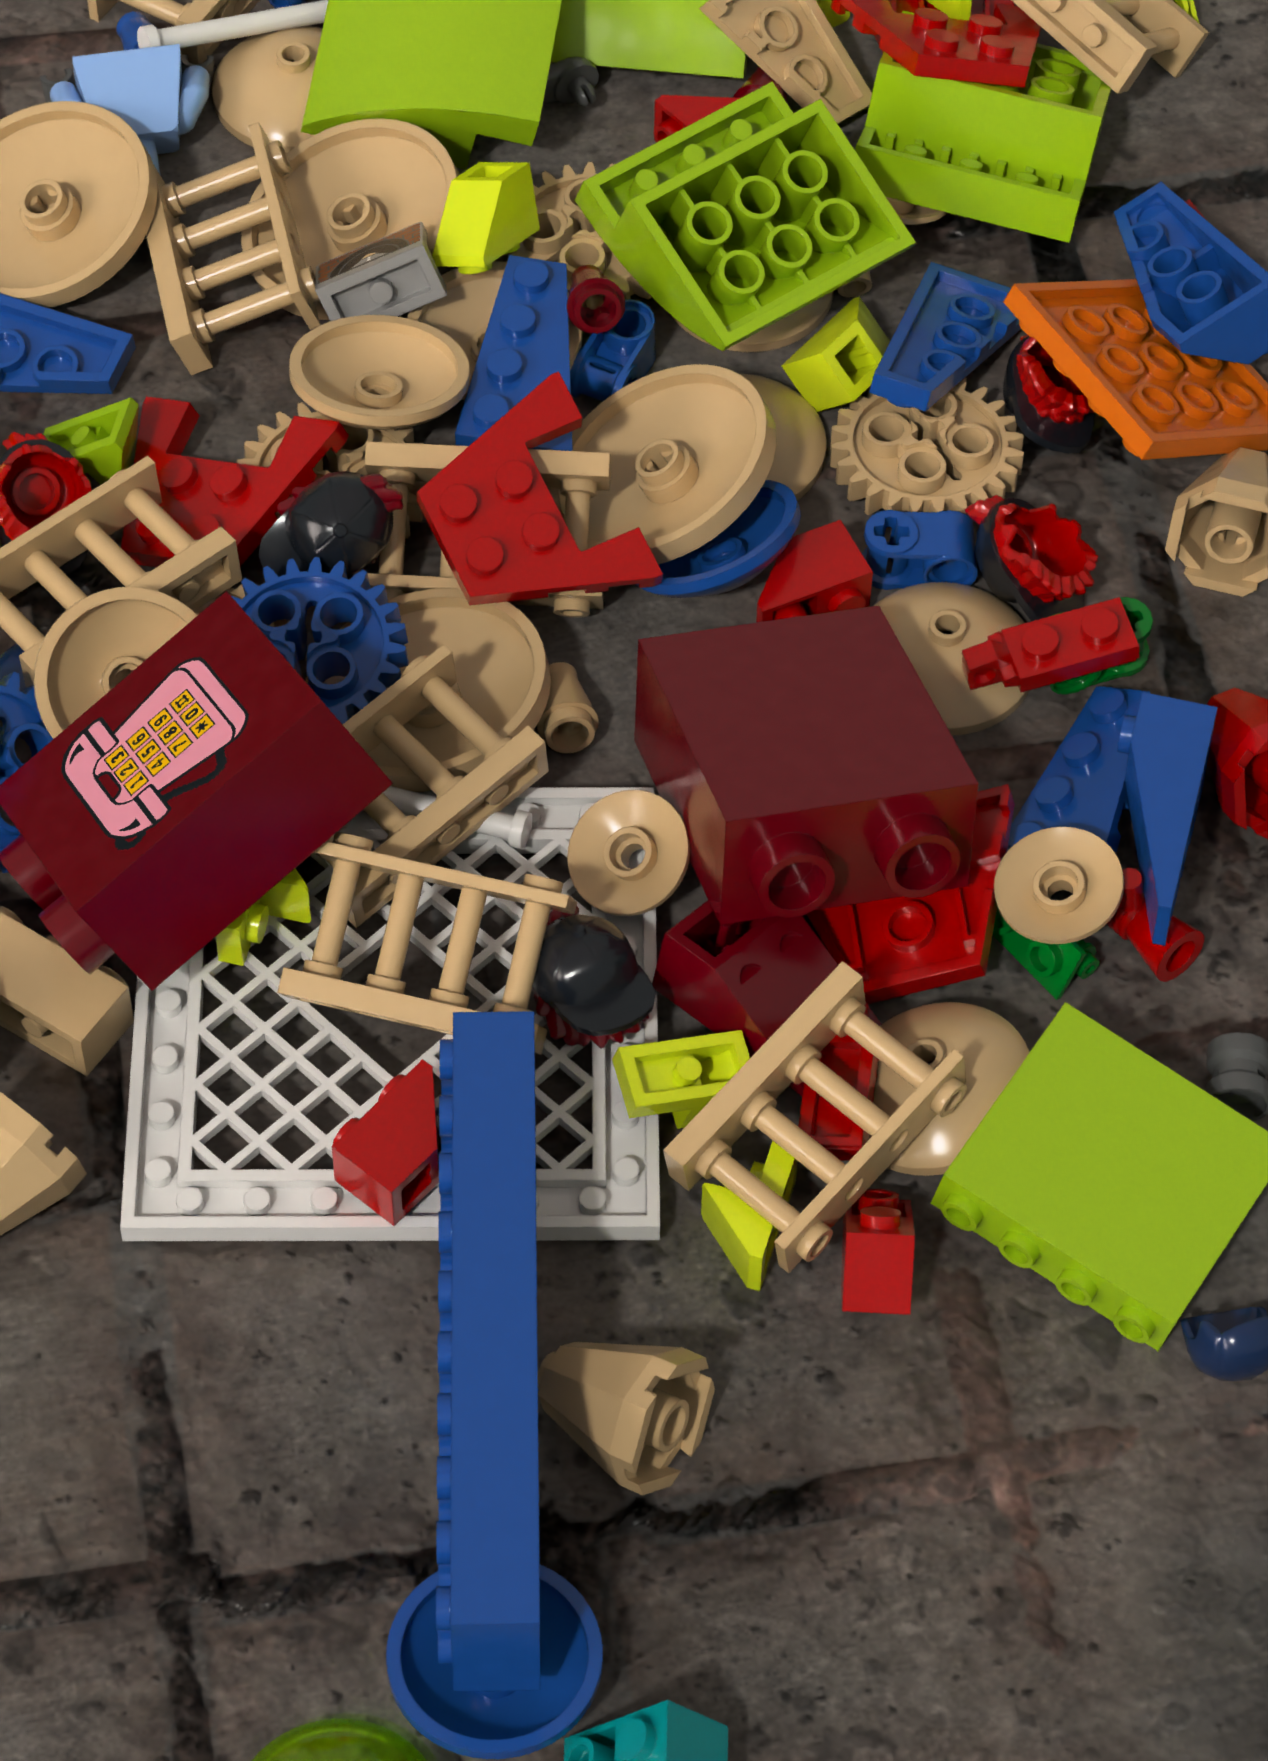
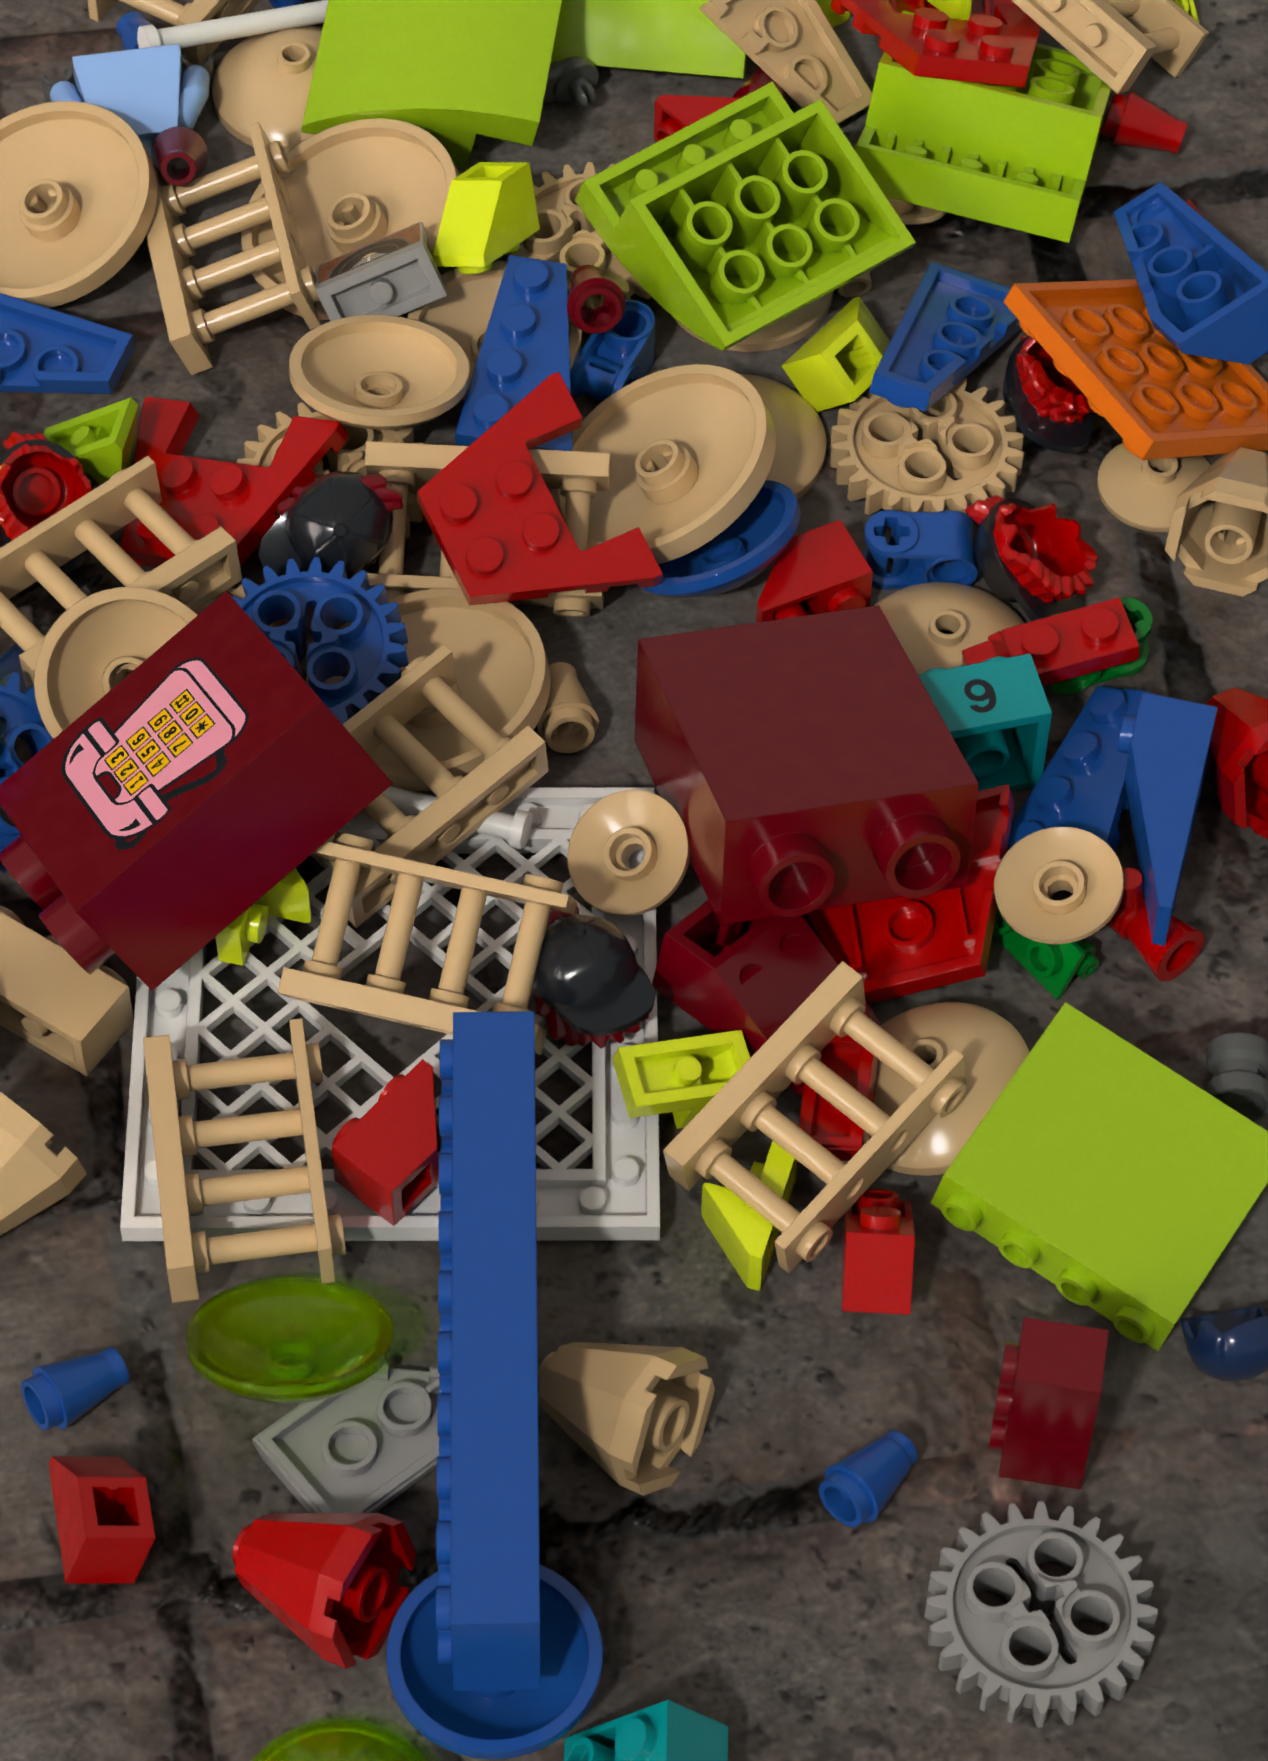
(70, 1388): none -> blue cone
(101, 1518): none -> red slope
(179, 143): none -> dark red cone
(187, 1194): none -> tan fence
(289, 1339): none -> clear neon green dish
(328, 1577): none -> red cone
(358, 1445): none -> light grey tile
(867, 1479): none -> blue cone
(985, 1636): none -> light grey gear
(995, 718): none -> teal brick
(1048, 1402): none -> dark red wedge
(1141, 124): none -> red cone
(1145, 490): none -> tan dish

